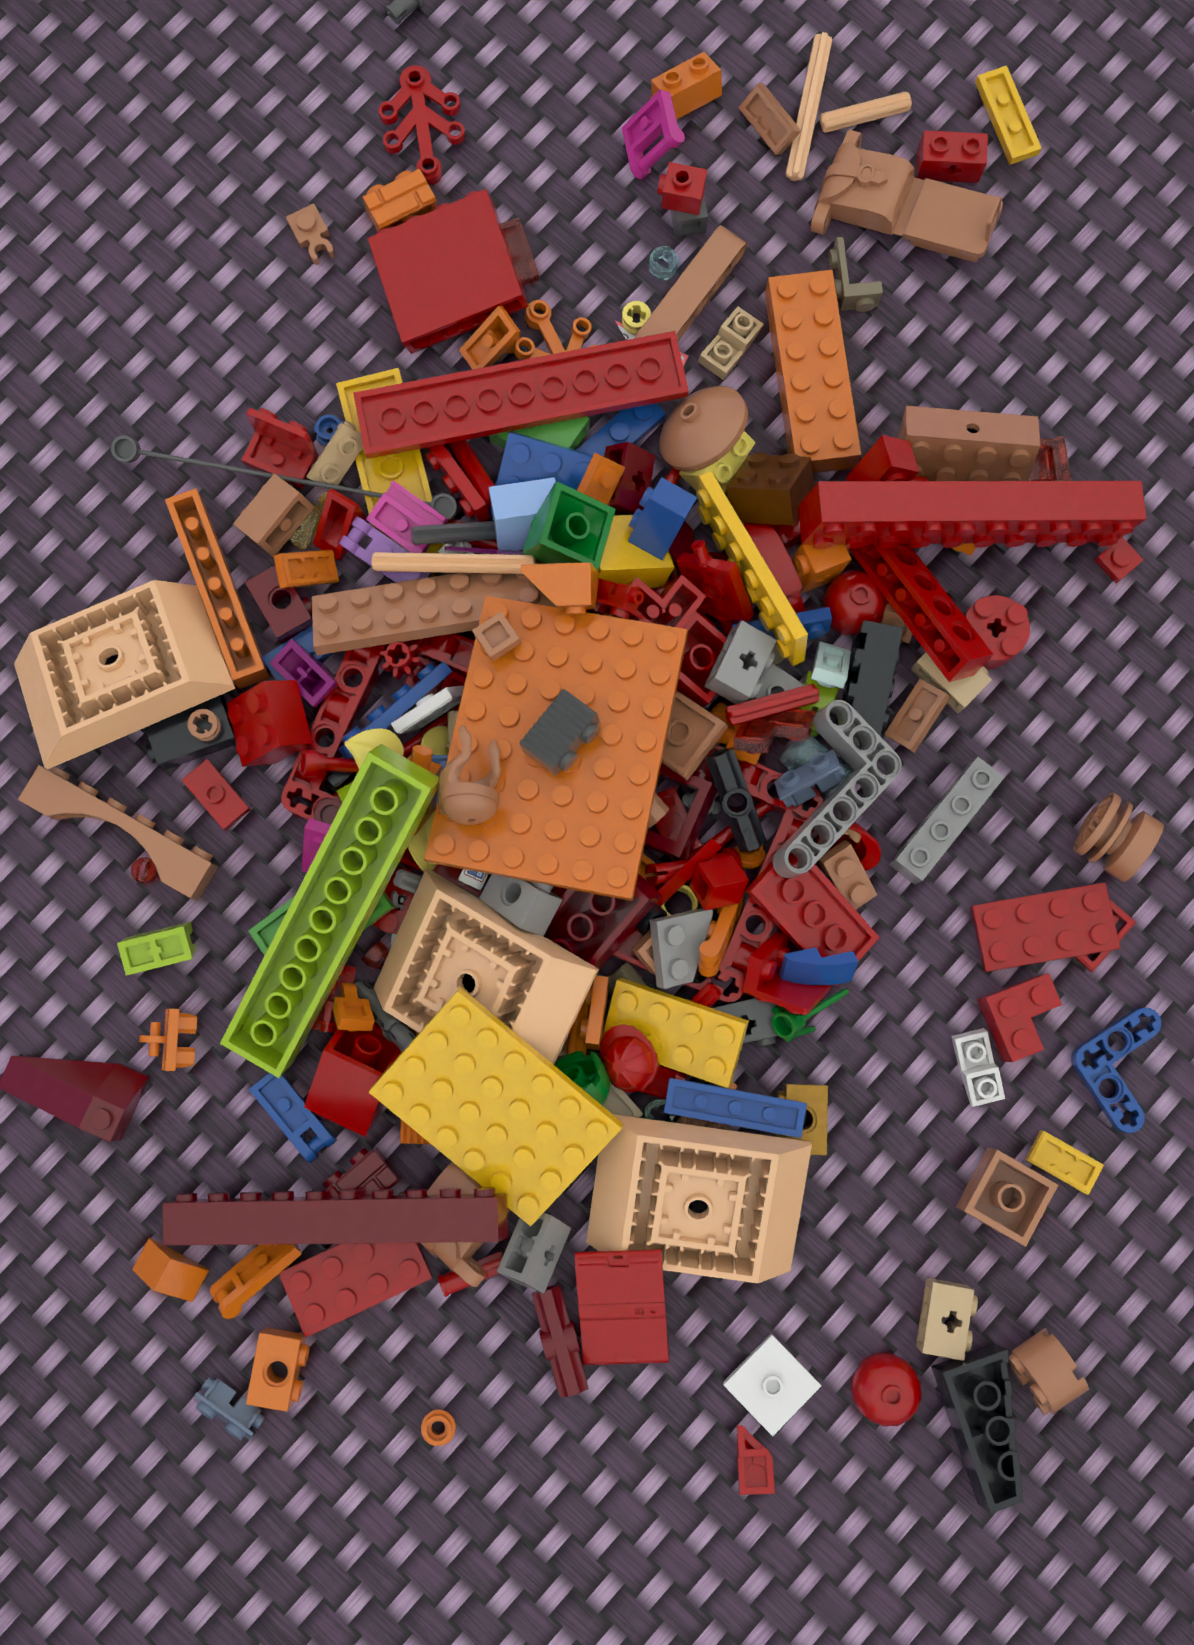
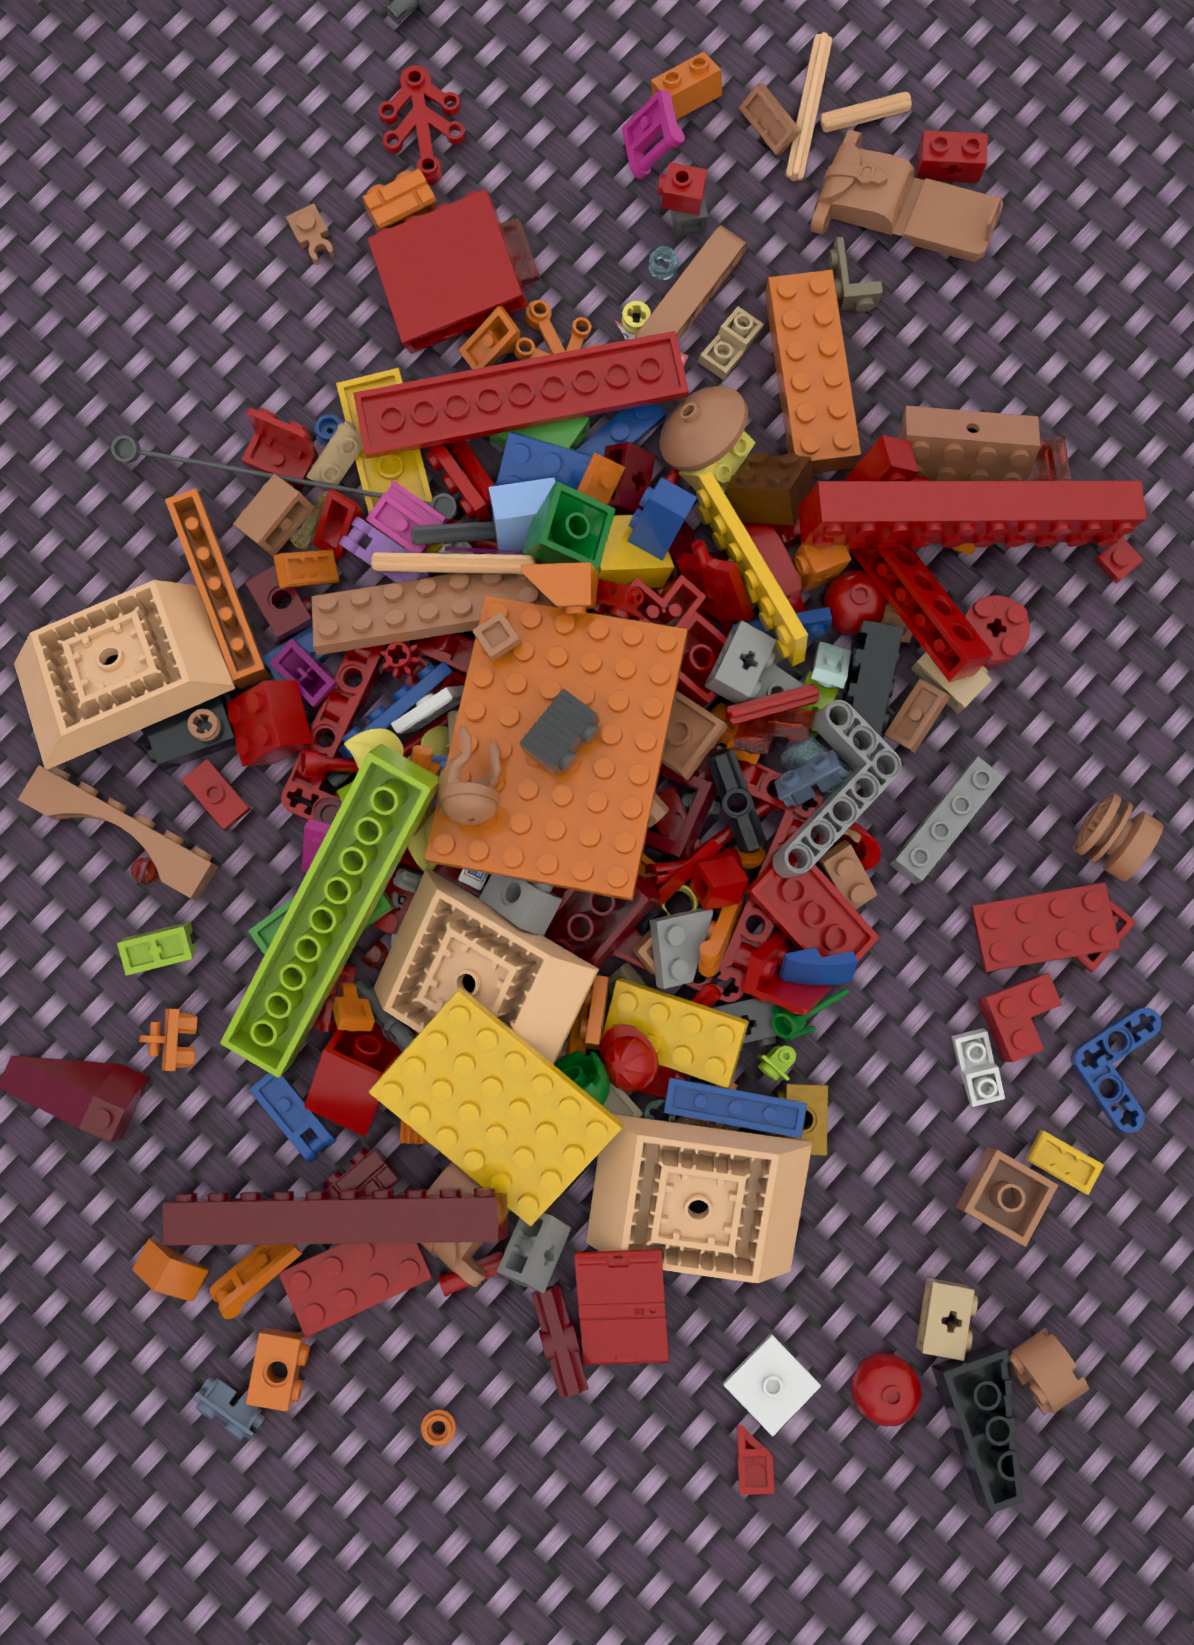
(777, 1062): none -> lime hinge
(1008, 115): yellow plate -> none

